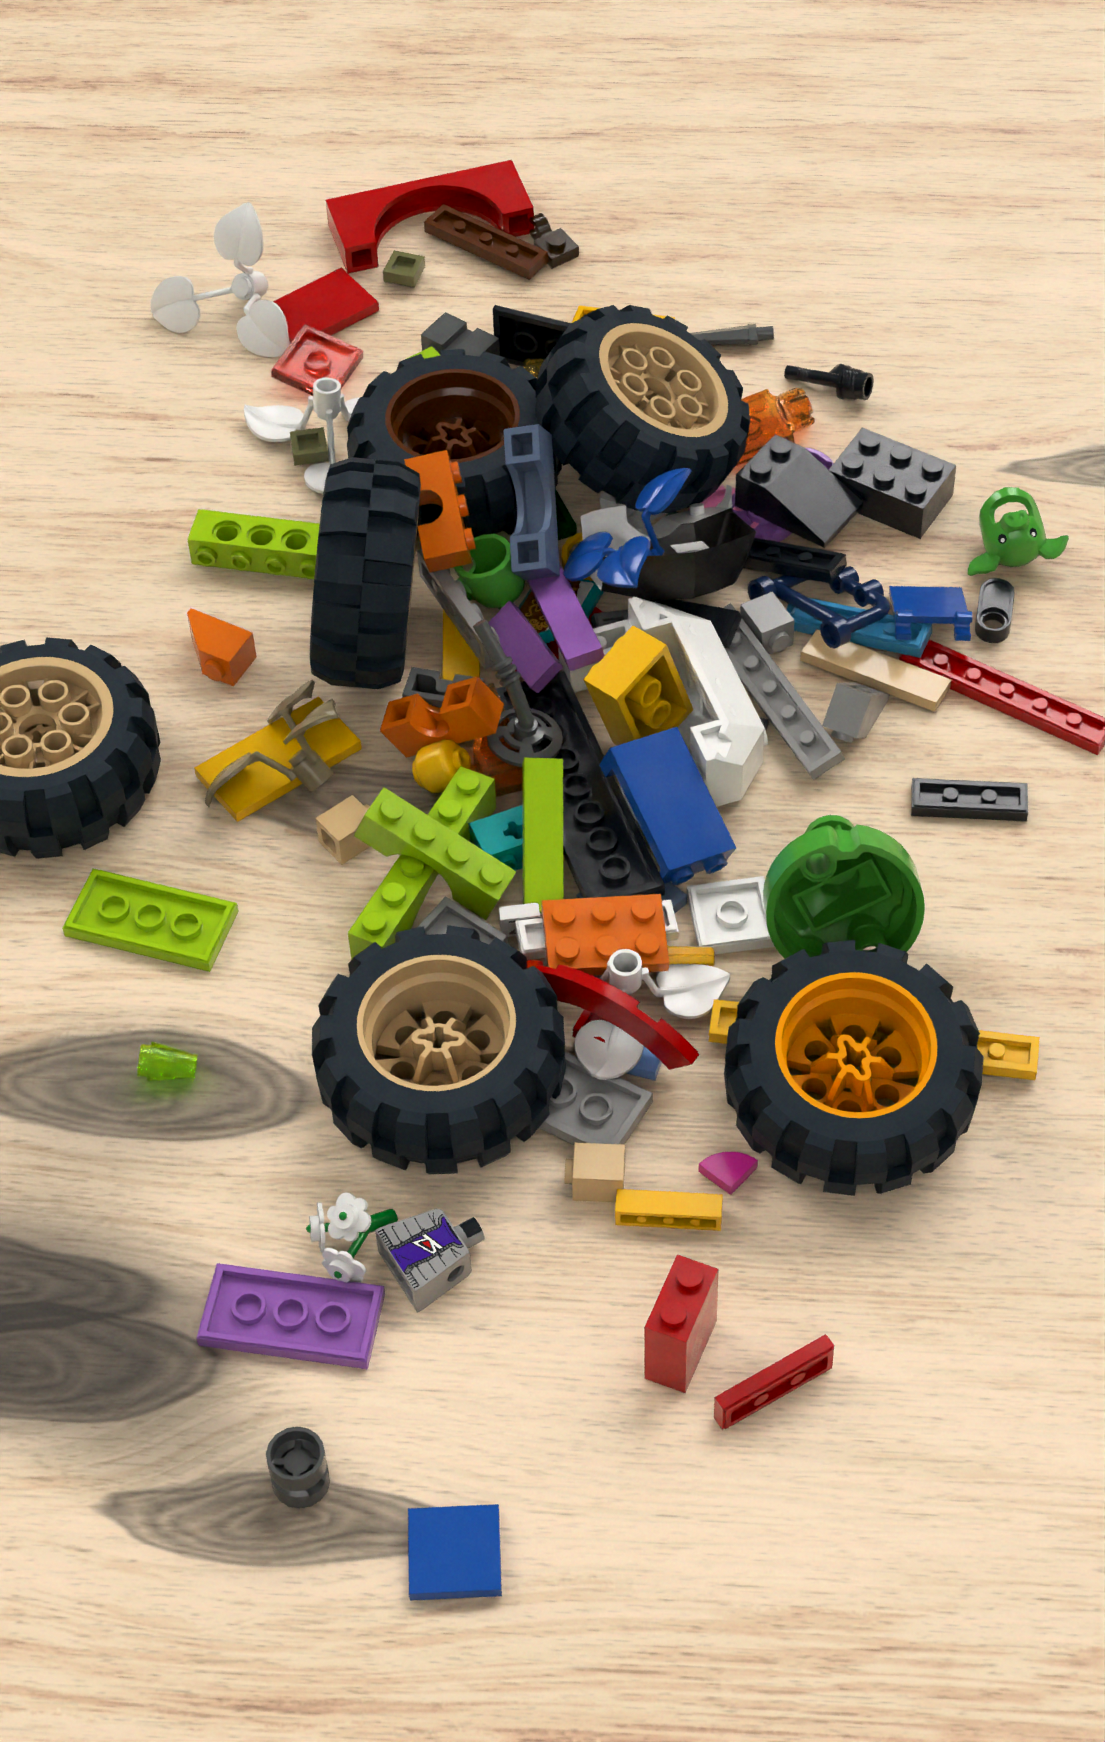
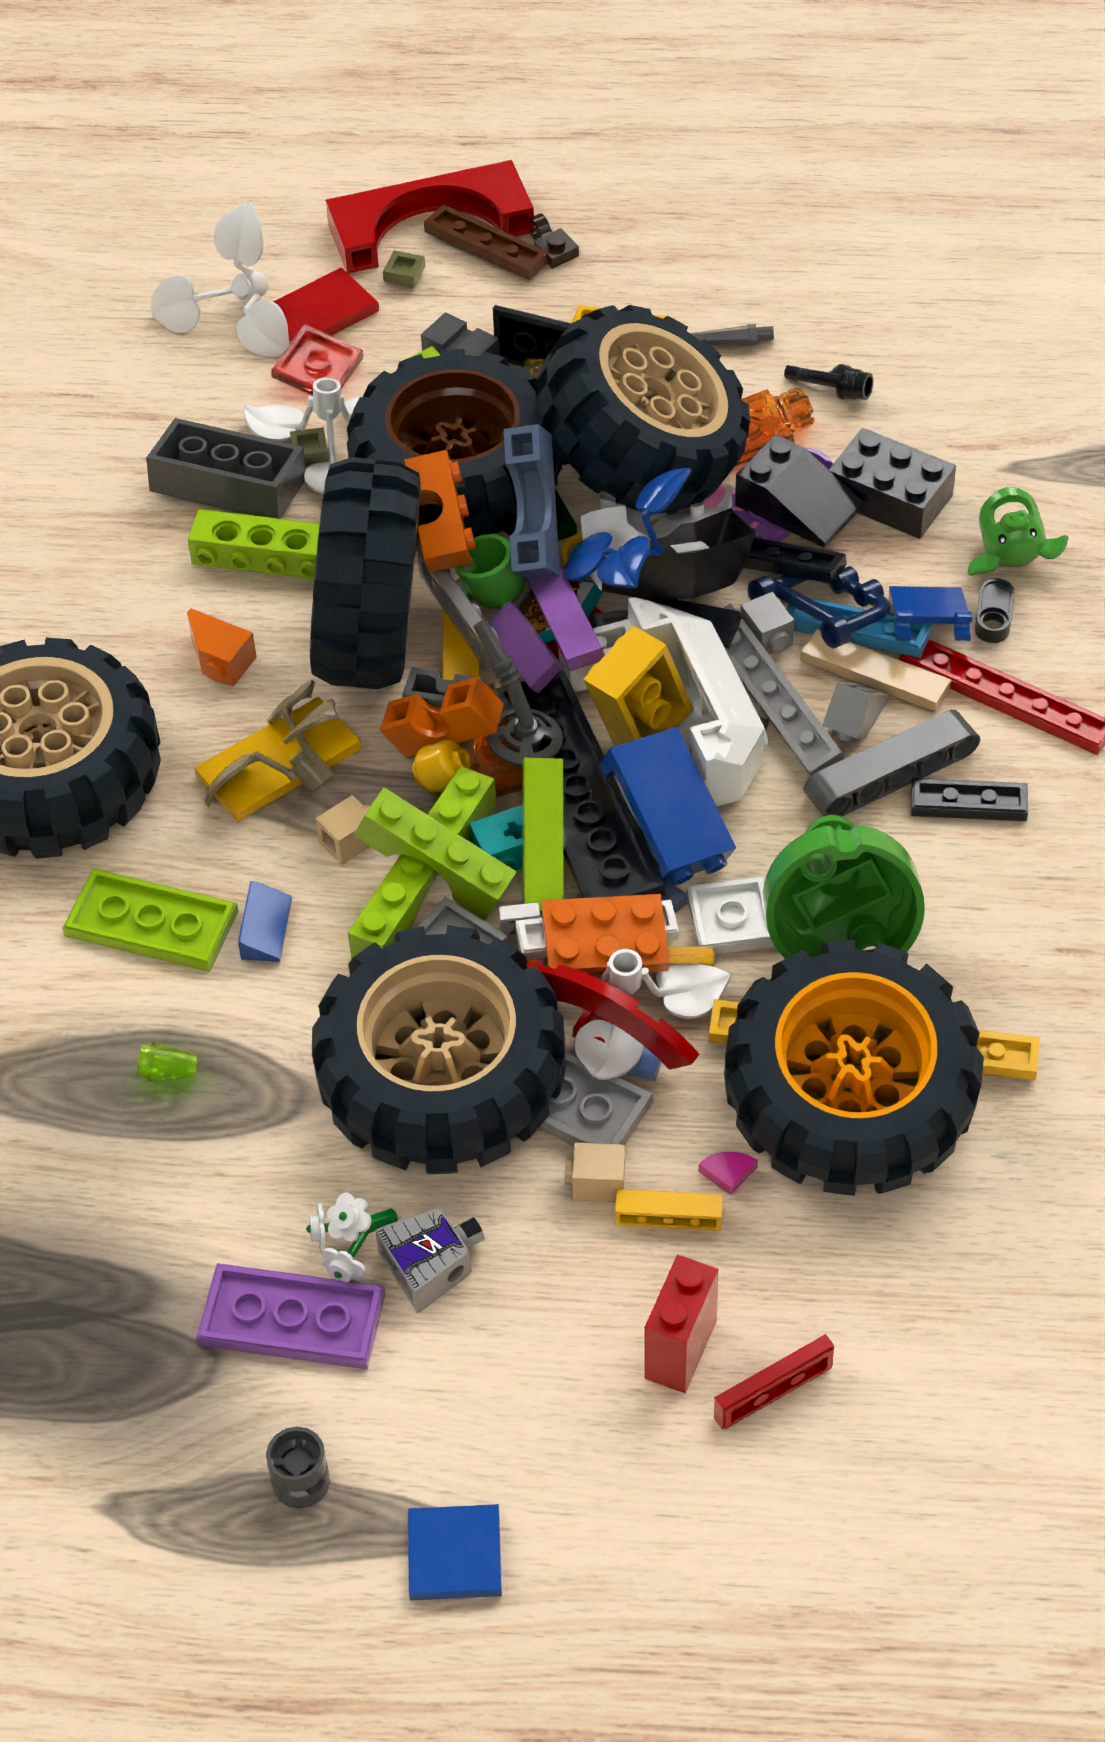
(226, 469): none -> dark grey brick
(264, 923): none -> slope
(892, 764): none -> beam

